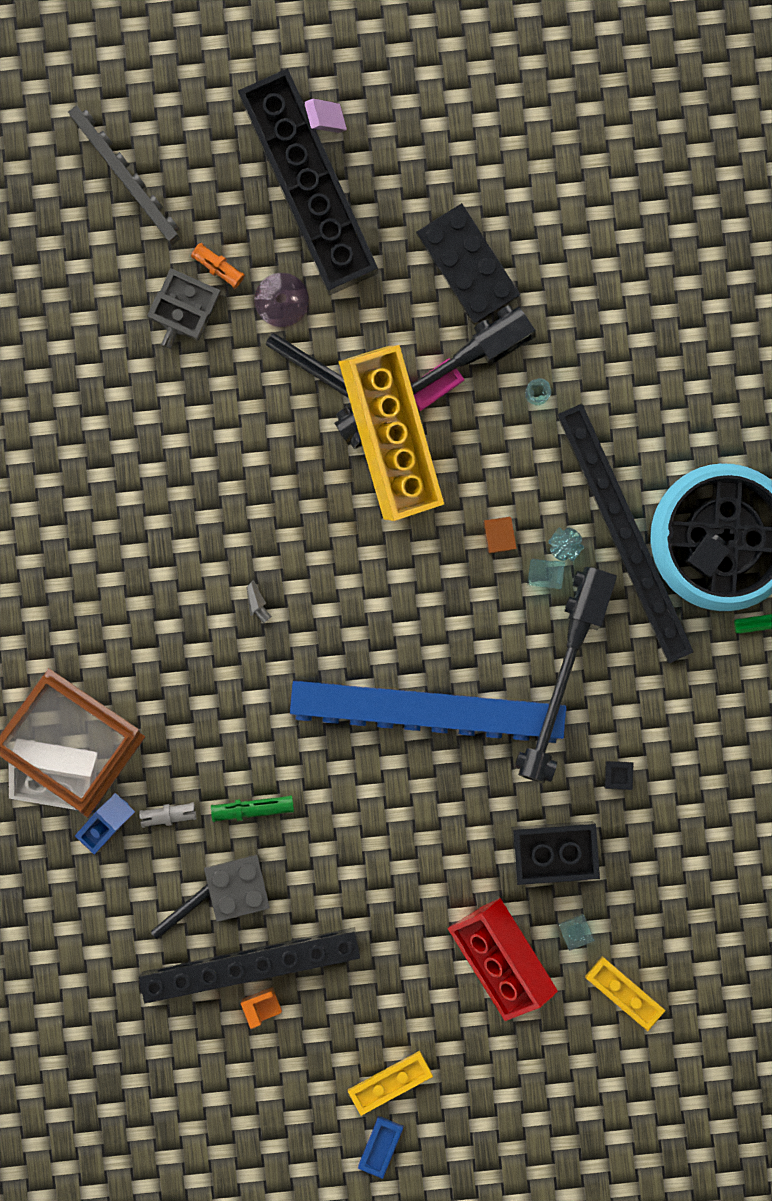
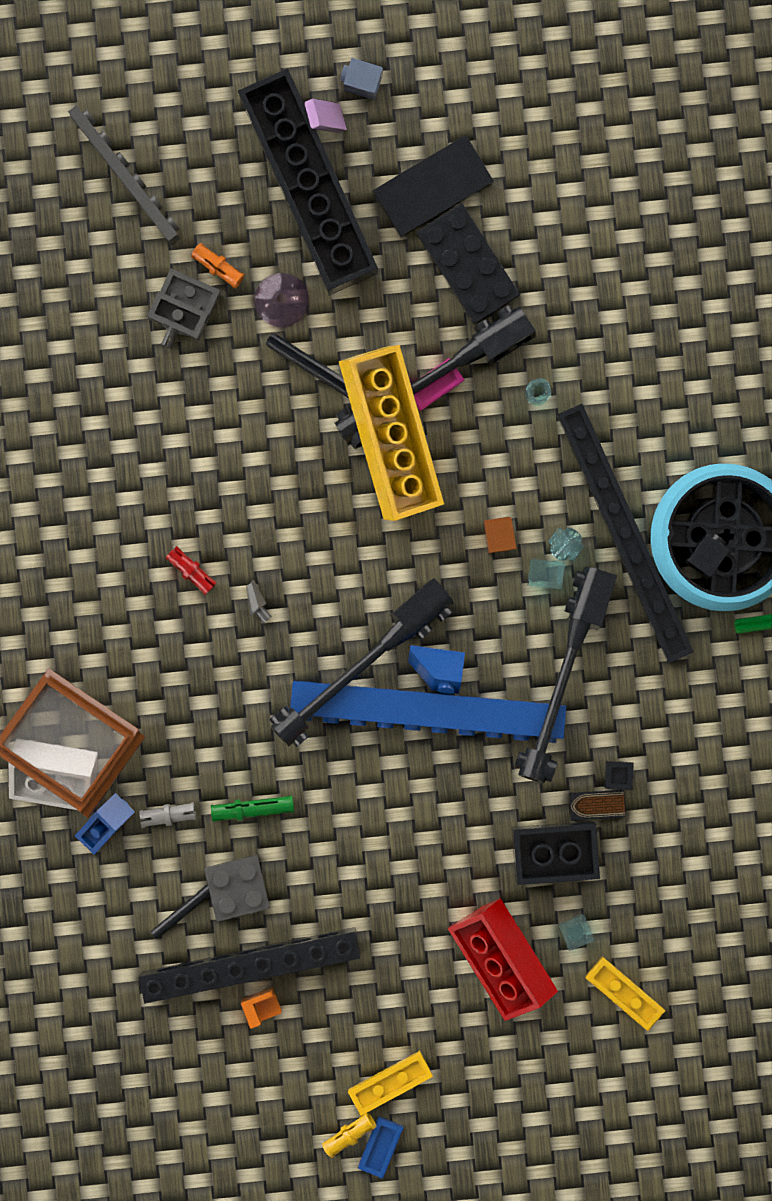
(191, 570): none -> red pin
(349, 1135): none -> yellow pin
(362, 78): none -> sand blue brick
(411, 620): none -> black bar
(433, 186): none -> black tile
(438, 668): none -> blue slope
(597, 804): none -> tile

